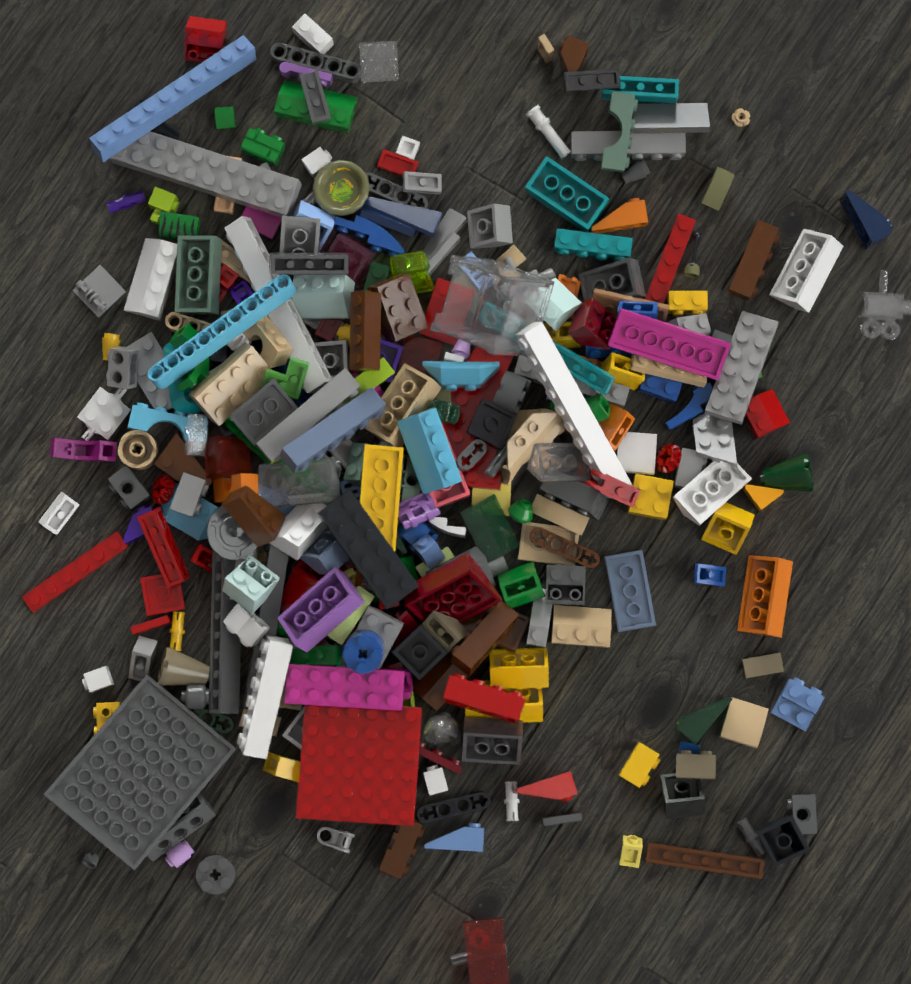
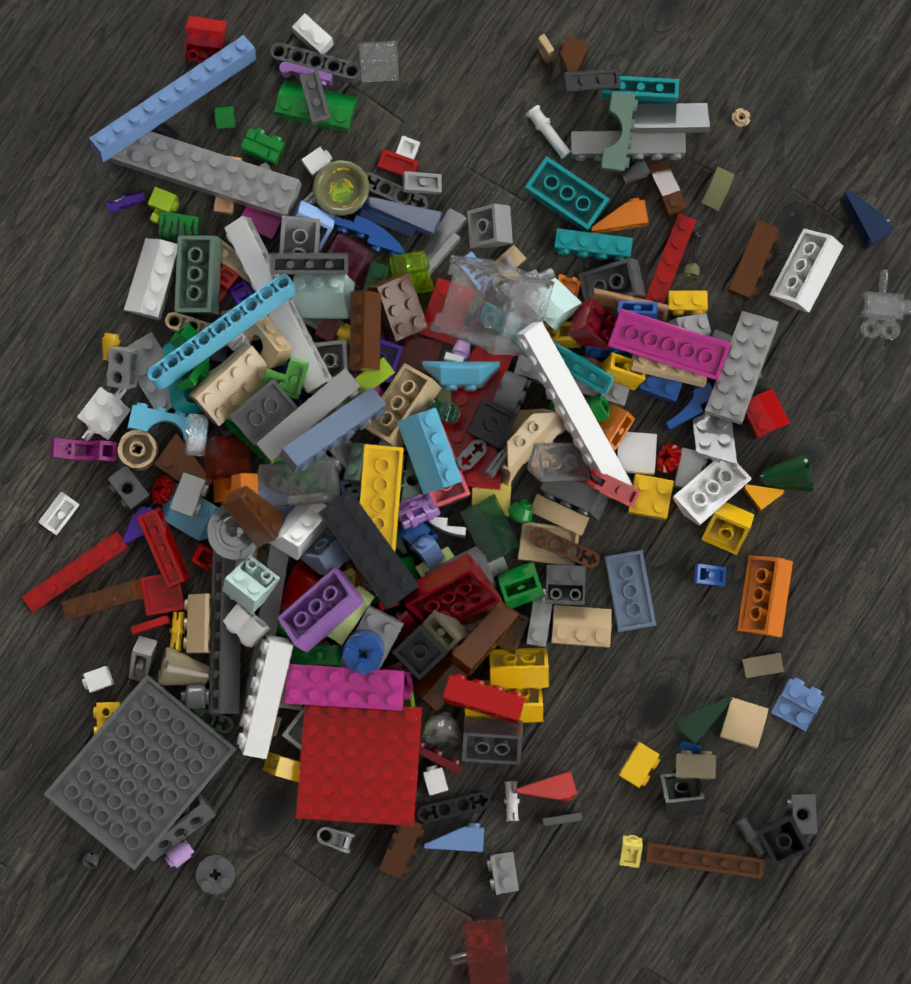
(99, 291): light grey hinge -> none
(103, 600): none -> reddish brown brick
(198, 623): none -> tan slope
(503, 873): none -> light grey bracket
(667, 189): none -> reddish brown slope

